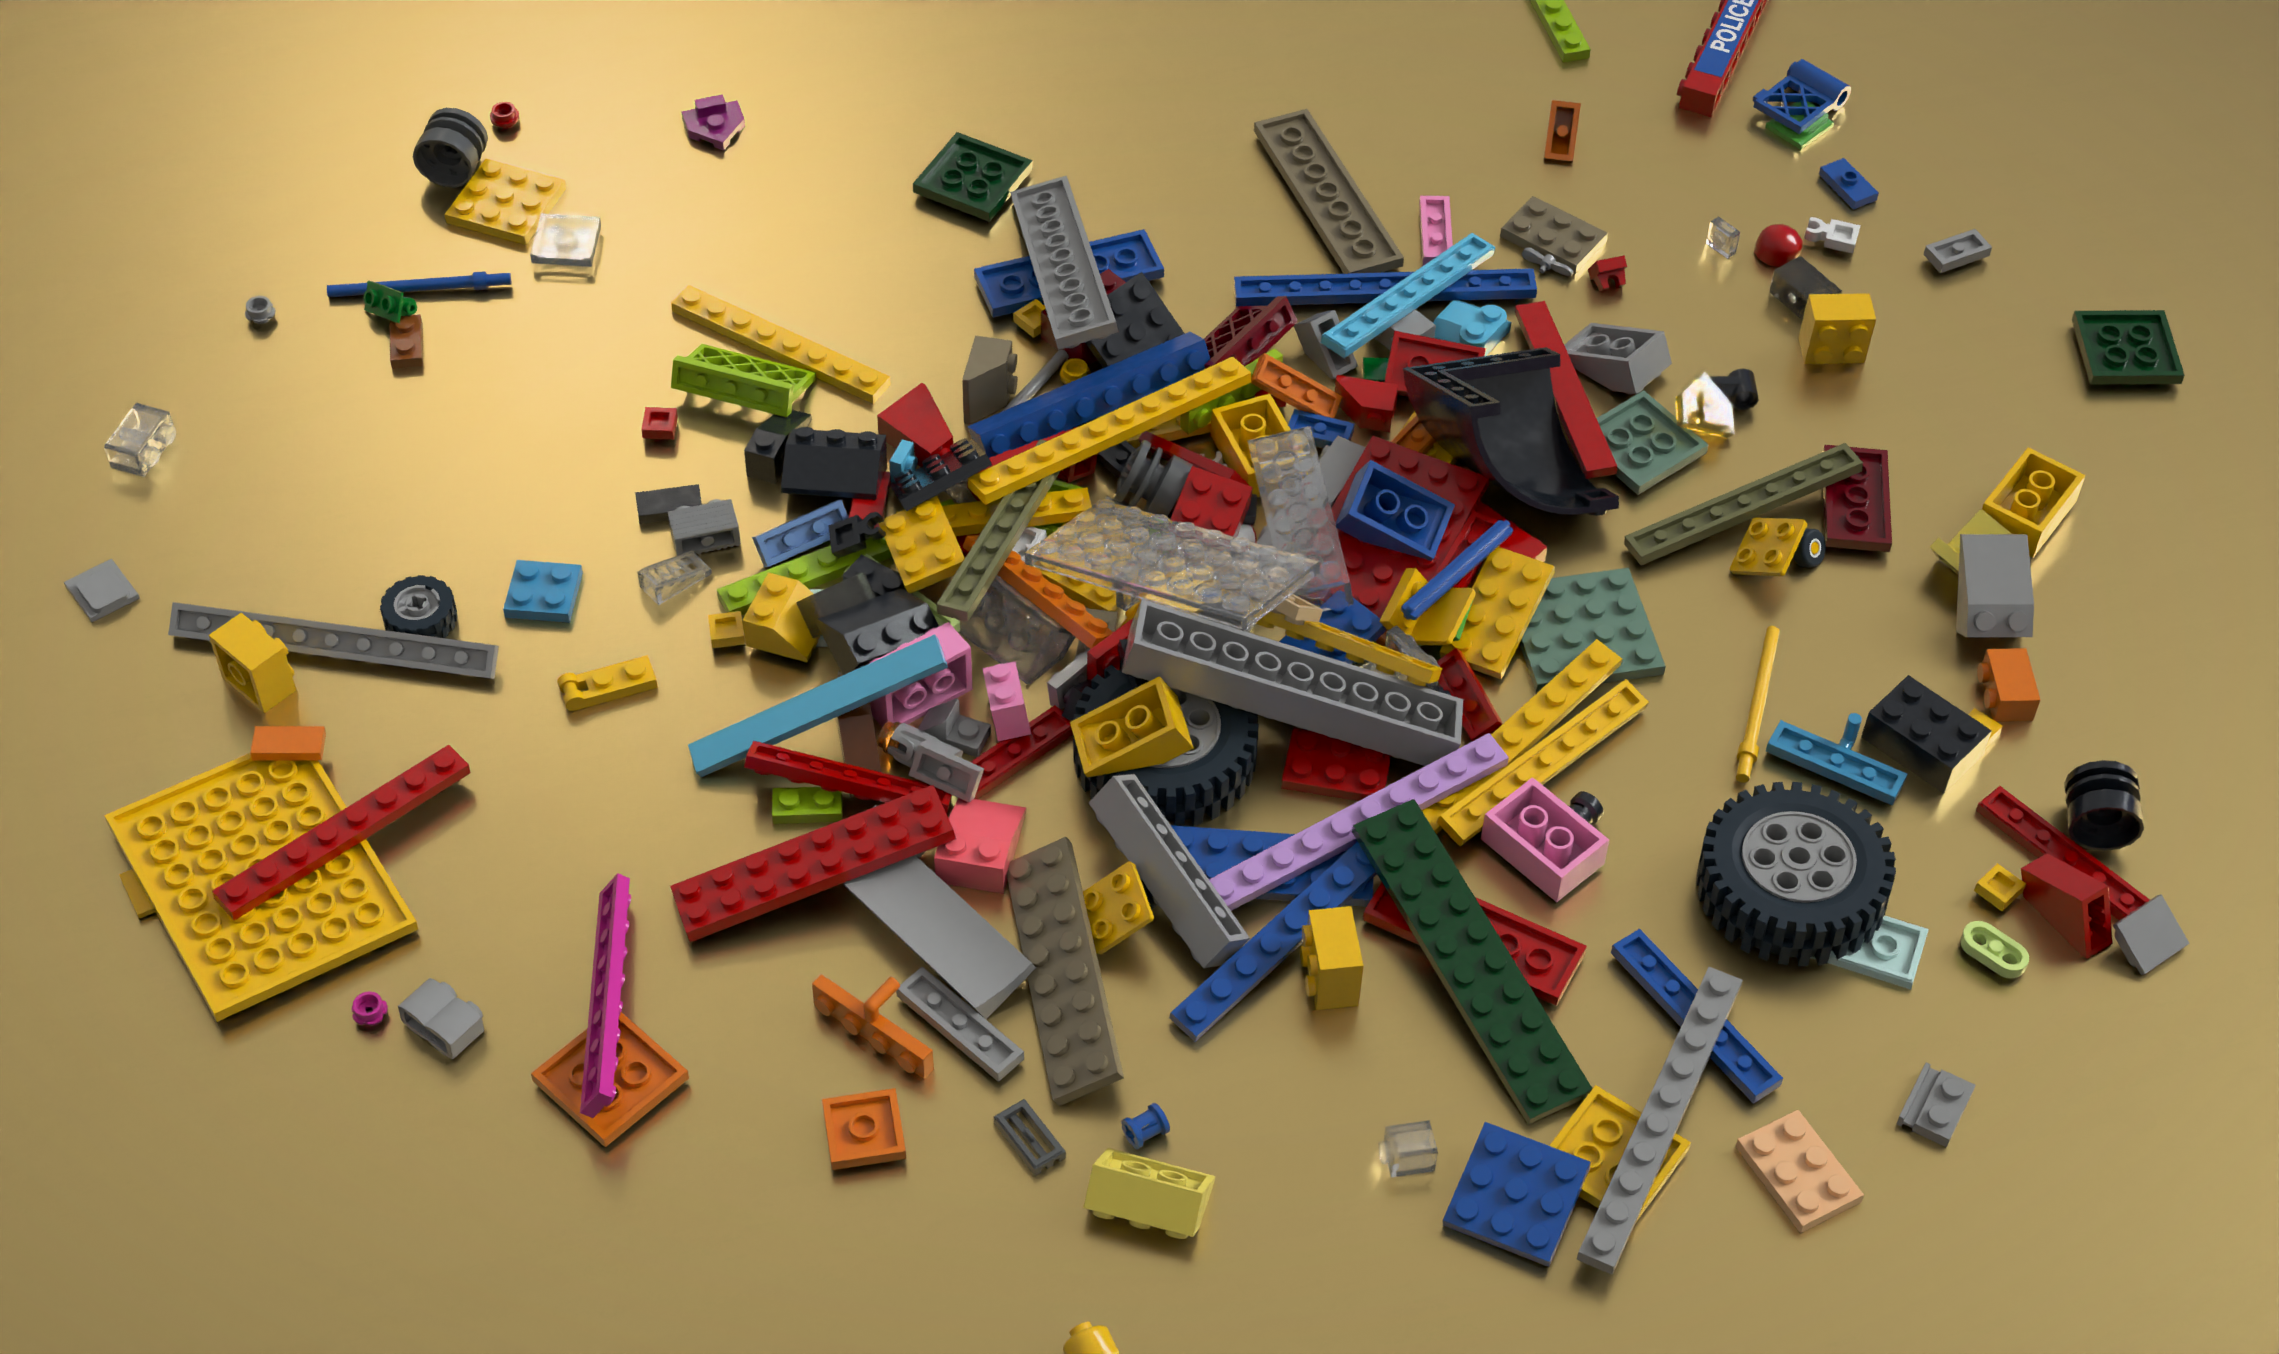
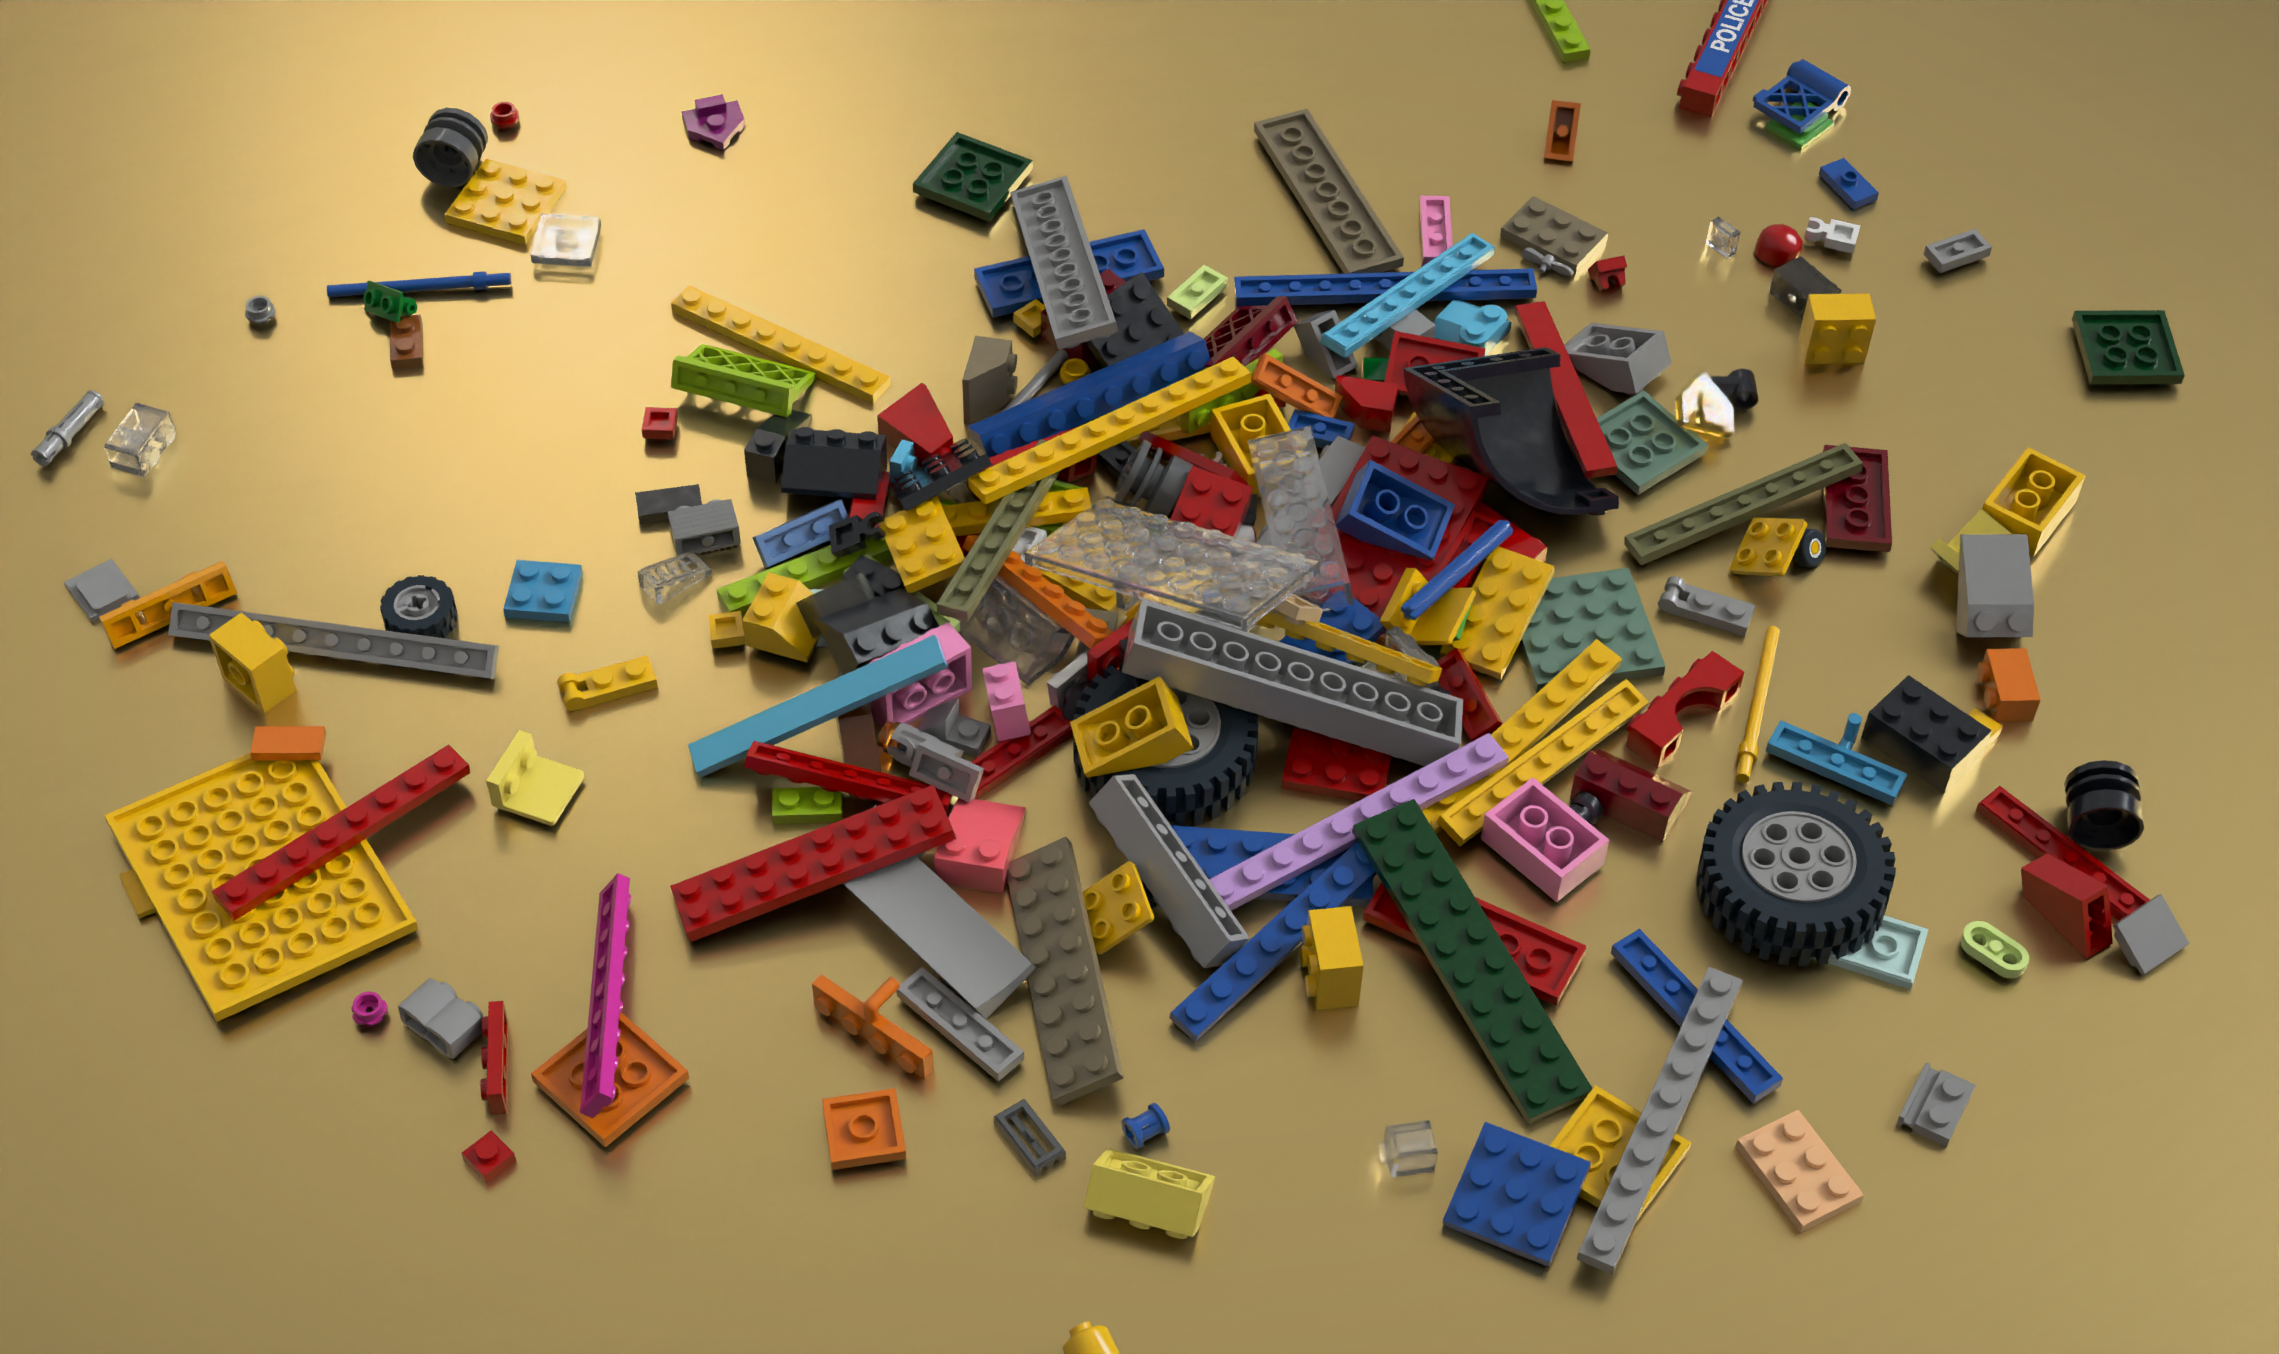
(60, 436): none -> light grey pin
(198, 588): none -> light orange hinge
(488, 1156): none -> red plate
(495, 1058): none -> red plate
(531, 783): none -> light yellow bracket
(1197, 291): none -> yellowish green plate
(1631, 793): none -> dark red slope
(1706, 606): none -> light grey plate
(1708, 685): none -> red arch
(1999, 887): yellow plate -> none

